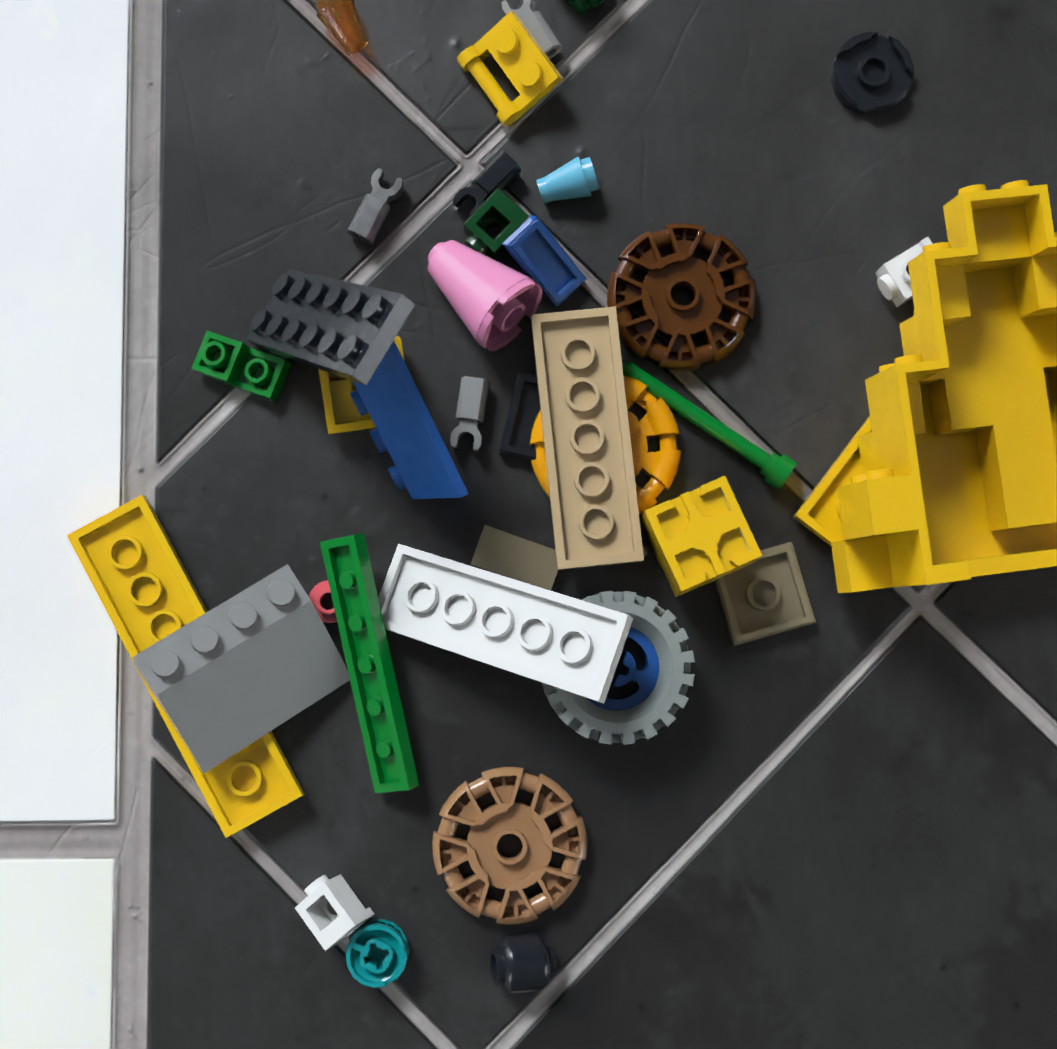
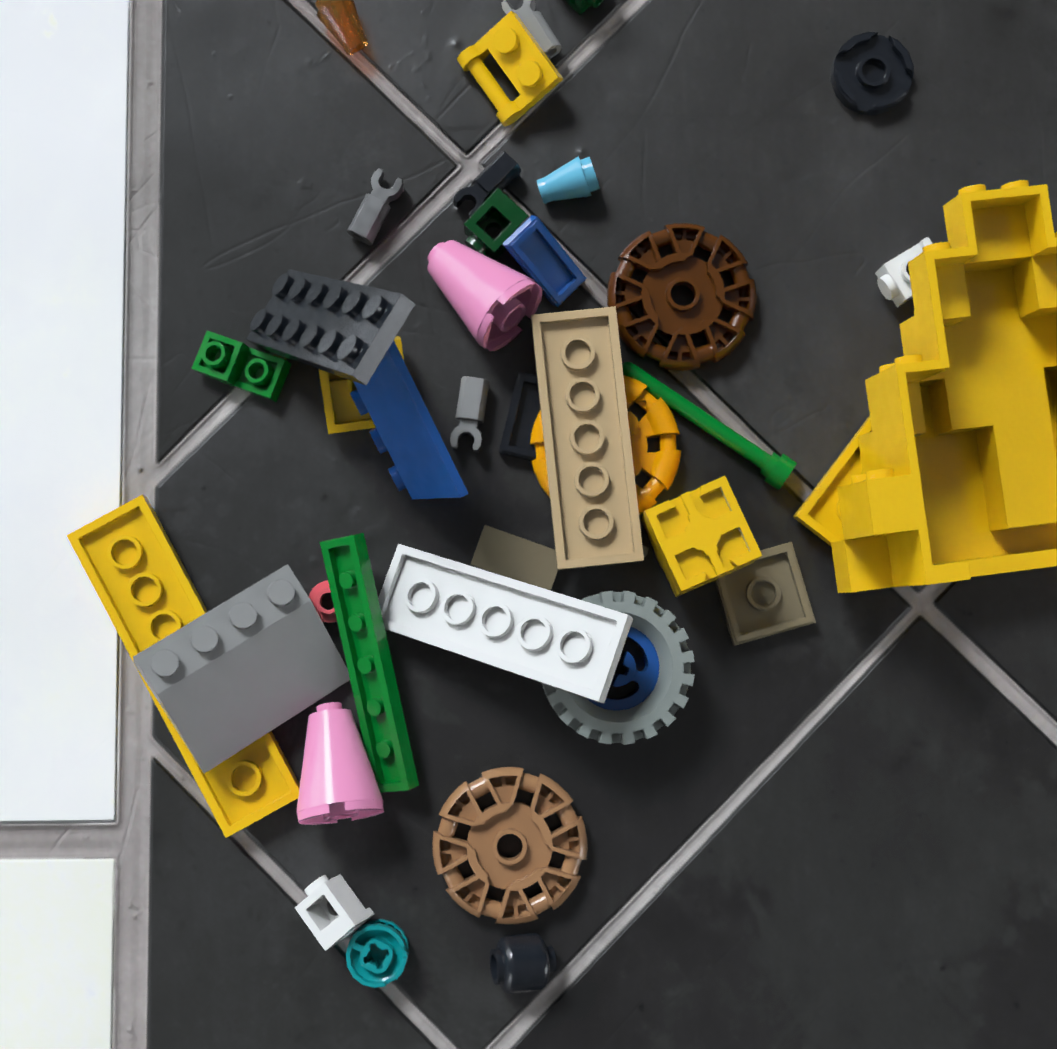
(336, 770): none -> bright pink cone

